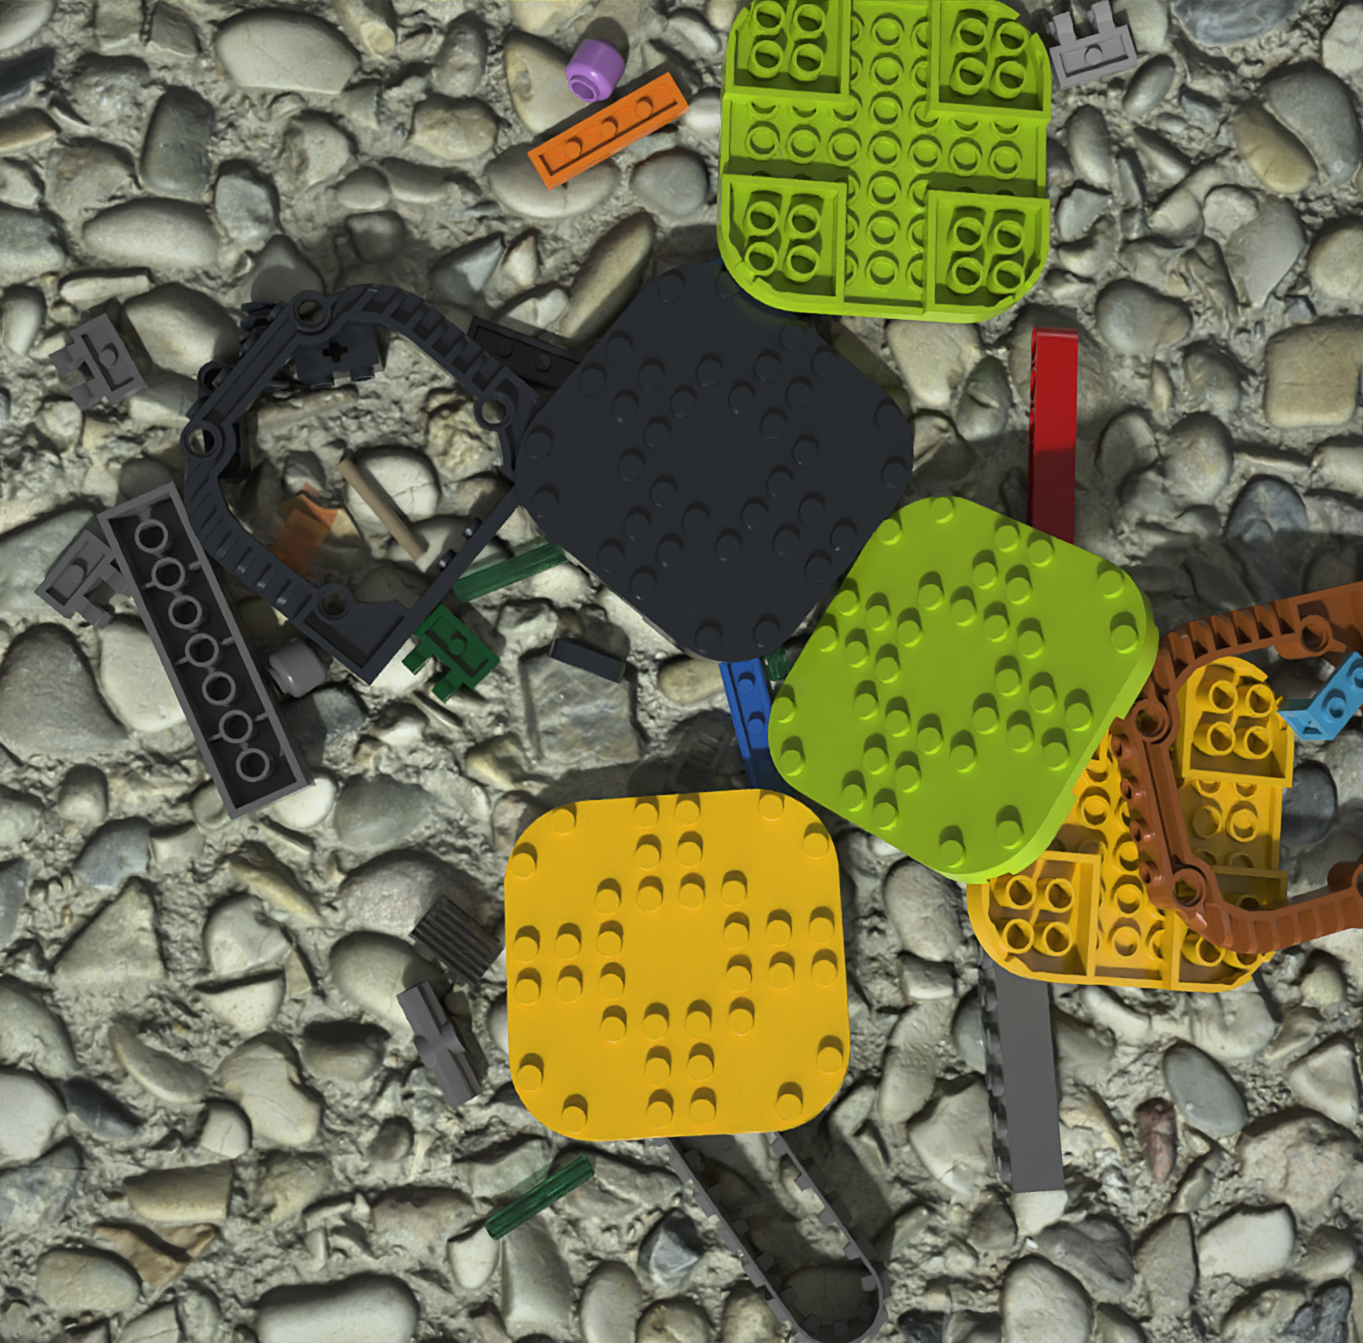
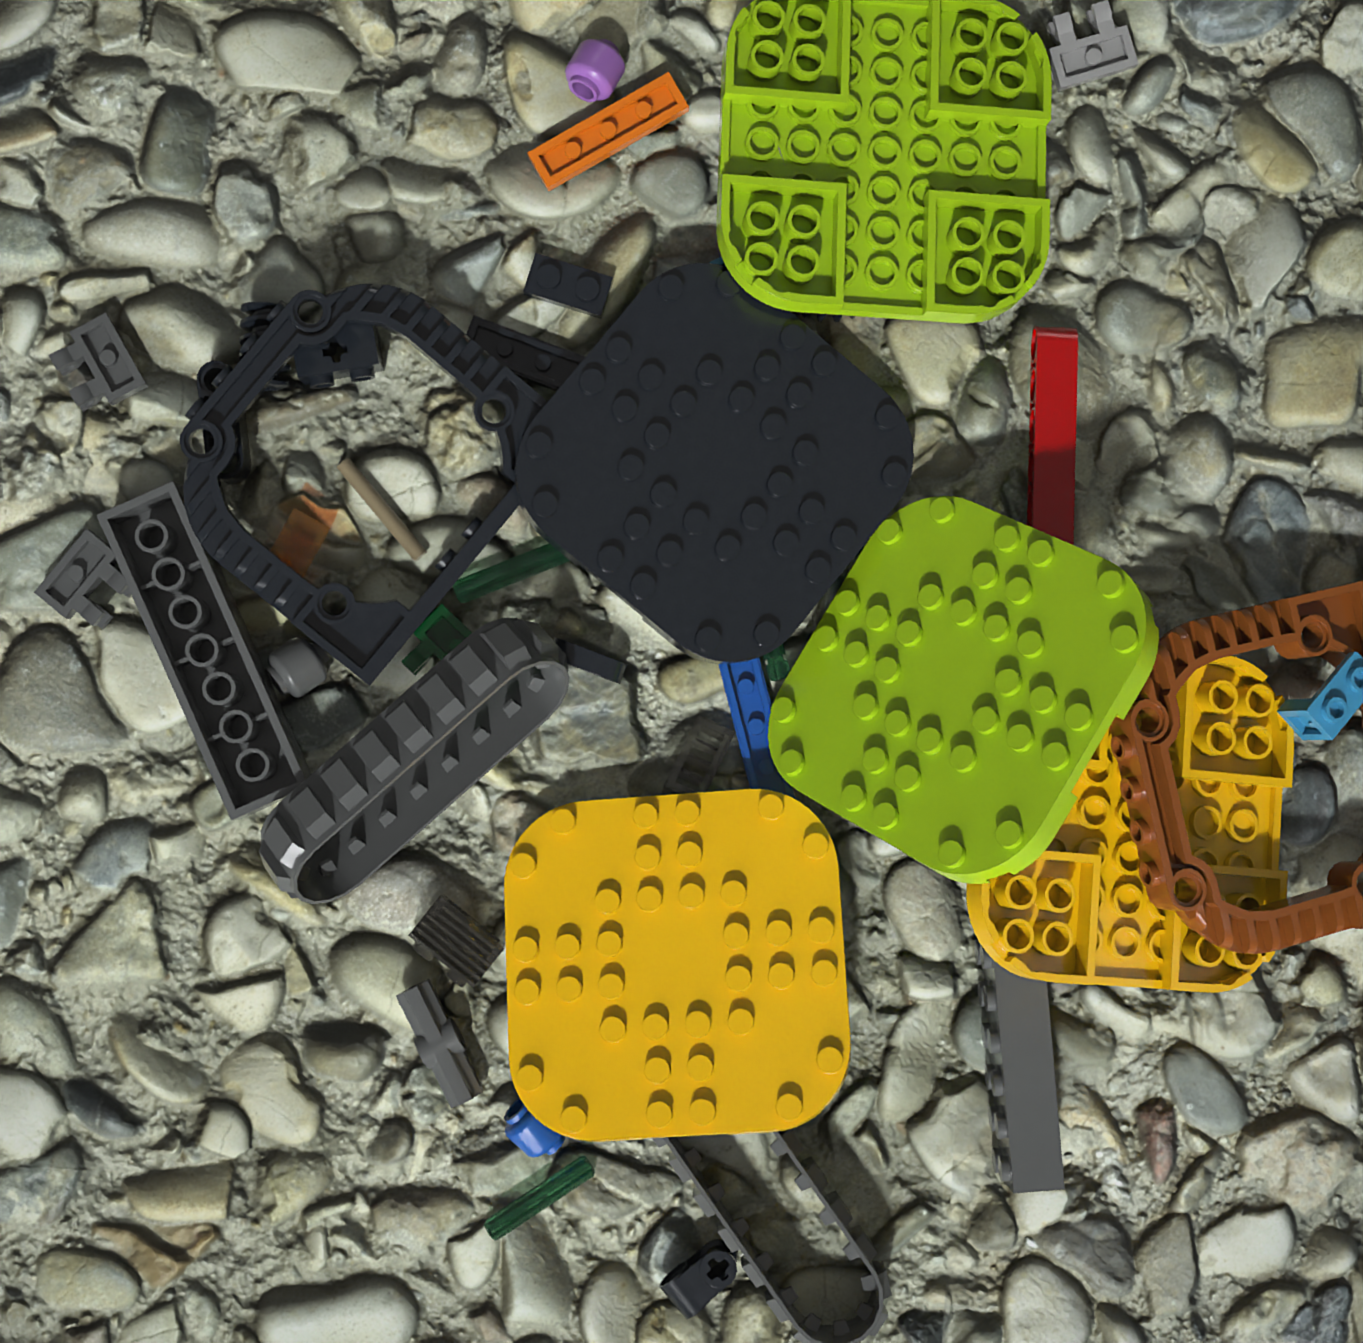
(414, 760): none -> dark grey piece
(529, 1133): none -> blue head
(568, 285): none -> black plate
(695, 1282): none -> black piece

